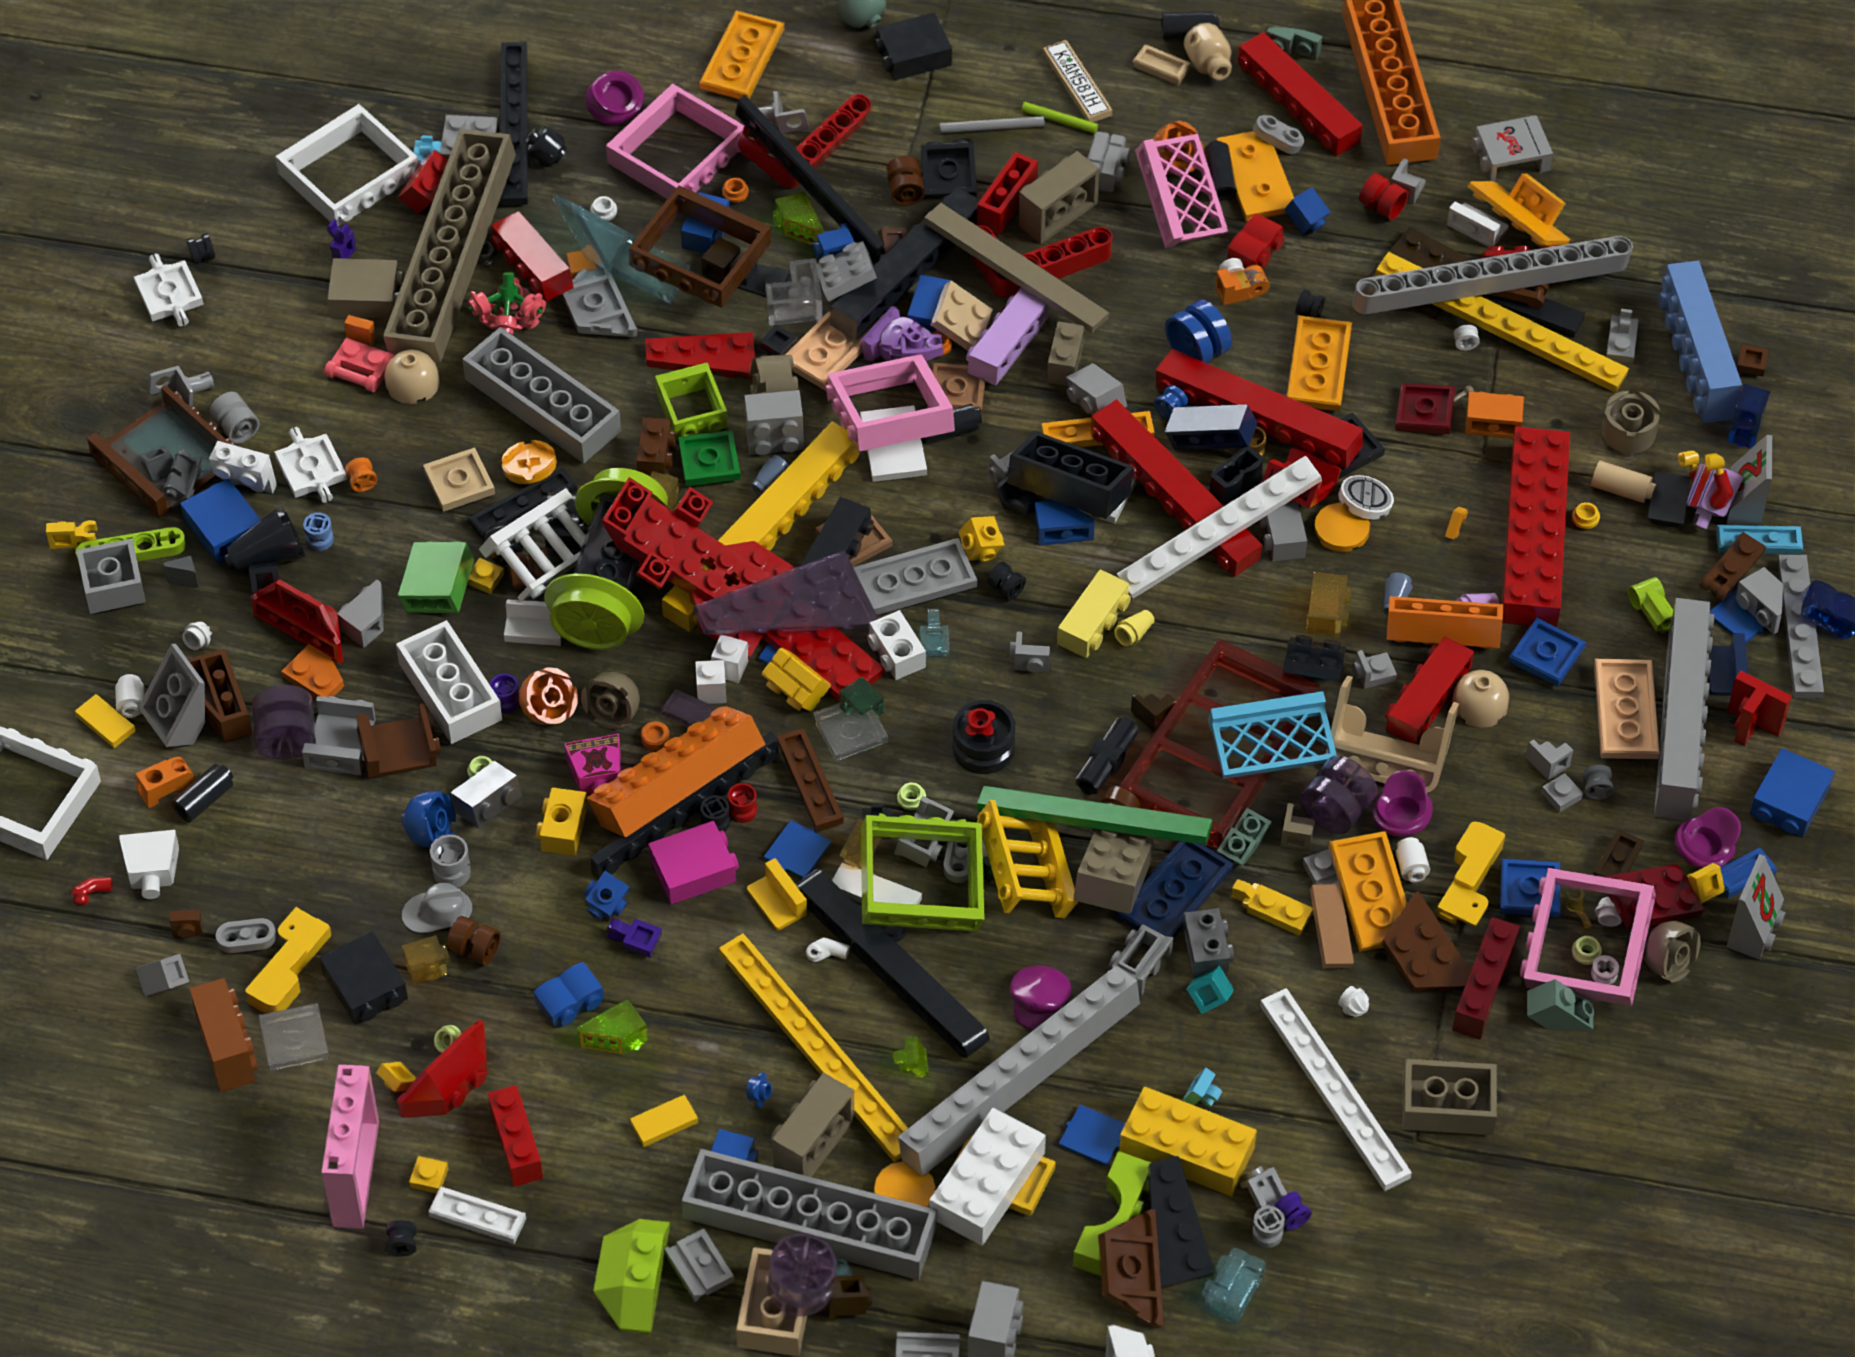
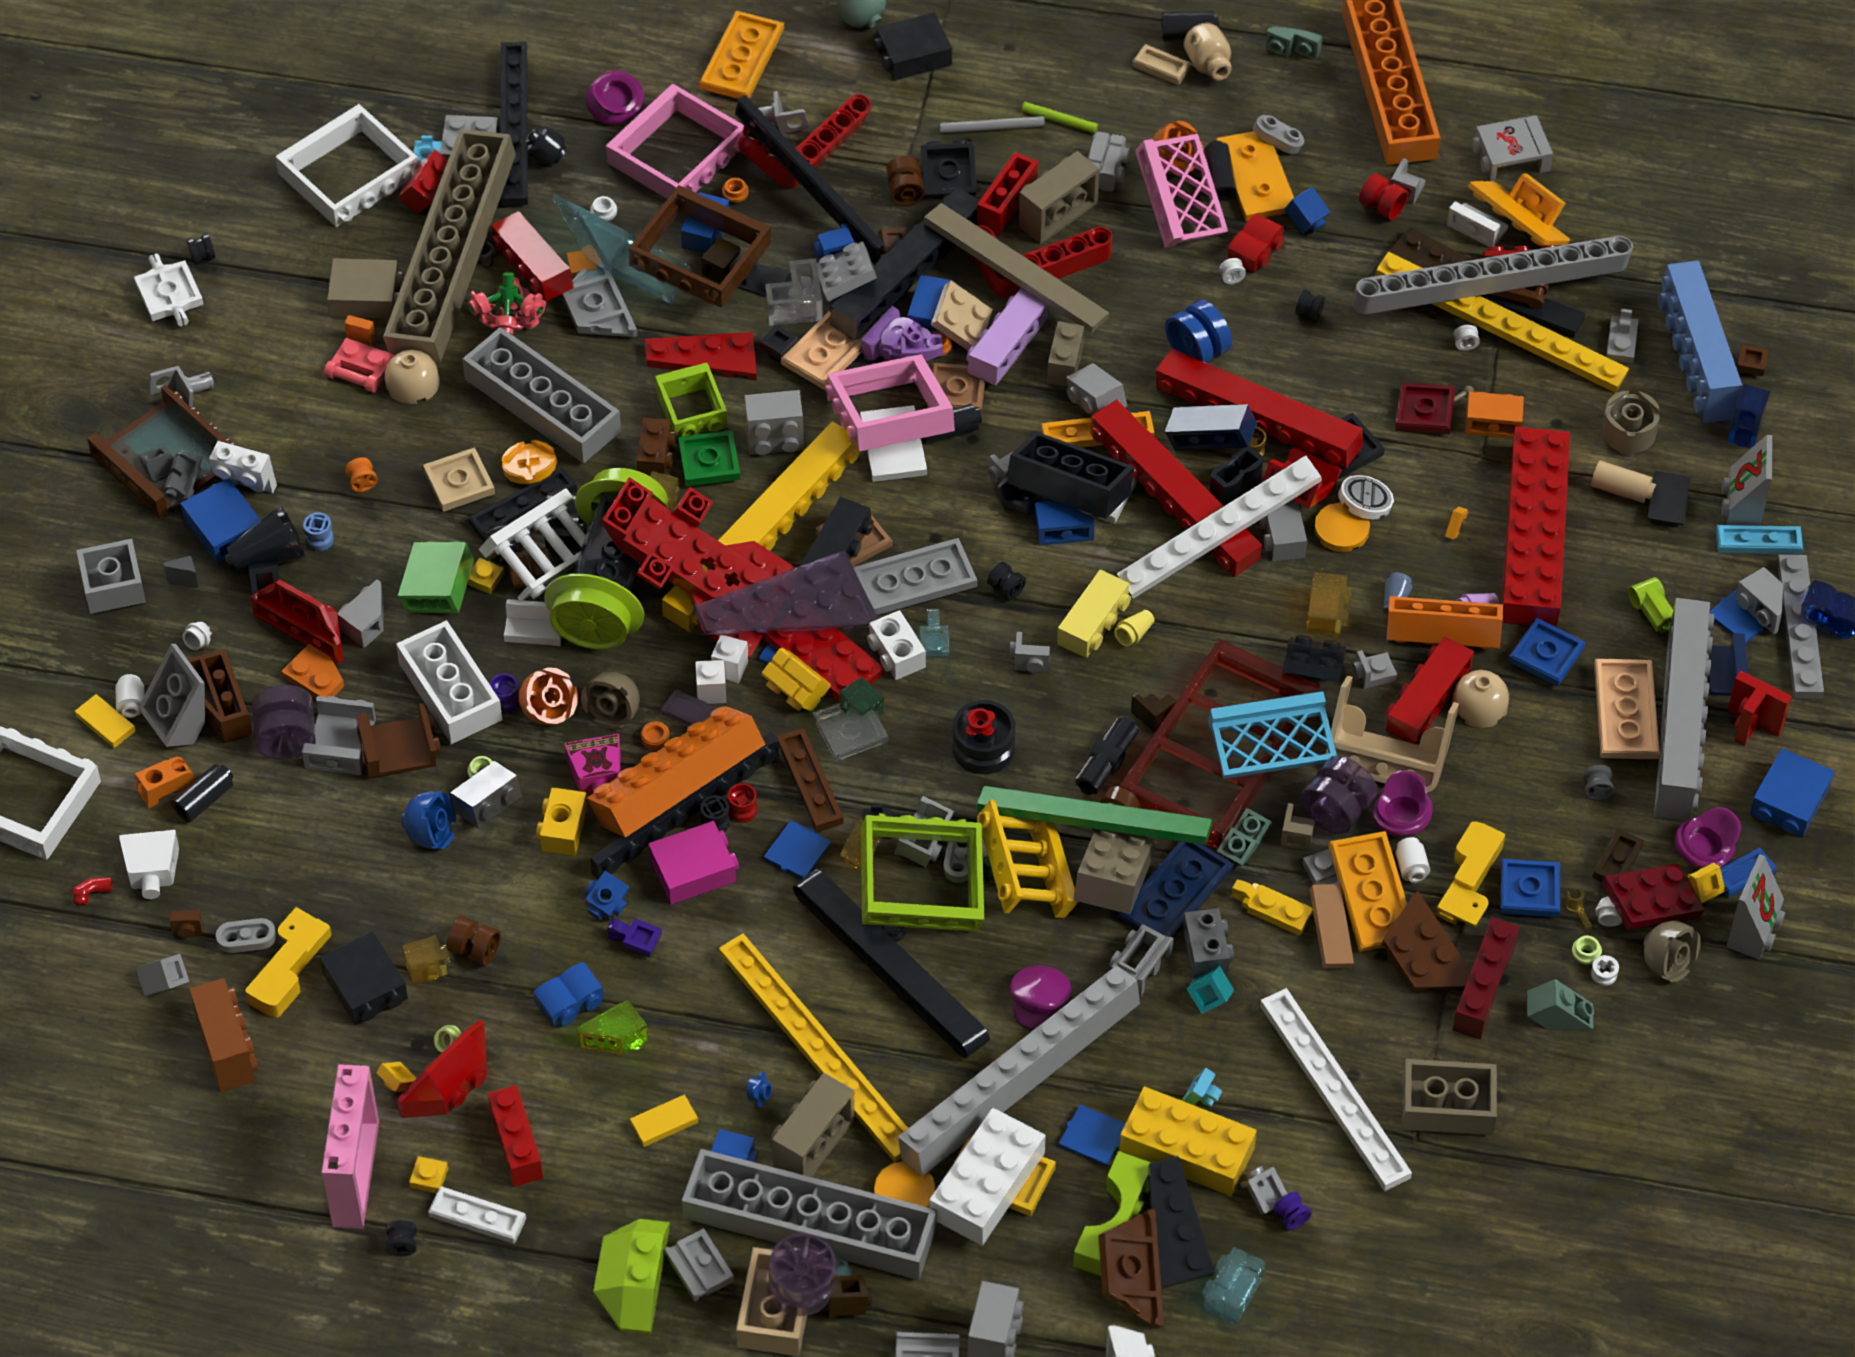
(68, 535): yellow plate -> none
(162, 535): lime beam -> none
(234, 417): light grey wheel -> none
(293, 1036): clear tile -> none
(310, 465): white plate -> none
(343, 241): dark purple plate -> none
(436, 908): light grey piece -> none
(450, 860): light grey wheel -> none
(769, 473): sand blue cone -> none
(772, 374): dark tan brick -> none
(778, 896): yellow panel -> none
(797, 218): clear neon green slope -> none
(825, 948): white arm -> none
(849, 881): white tile -> none
(910, 790): yellowish green plate -> none
(913, 1057): clear neon green tile -> none
(981, 538): yellow brick -> none
(1077, 81): tile -> none
(1171, 398): blue wheel -> none
(1241, 284): orange leg -> none
(1268, 1226): light grey wheel -> none
(1300, 94): red brick -> none
(1319, 362): light orange plate -> none
(1354, 1001): white plate -> none
(1548, 759): light grey panel -> none
(1562, 792): light grey plate -> none
(1586, 516): yellow plate -> none
(1620, 994): bright pink window -> none
(1711, 487): torso -> none
(1733, 566): reddish brown plate -> none

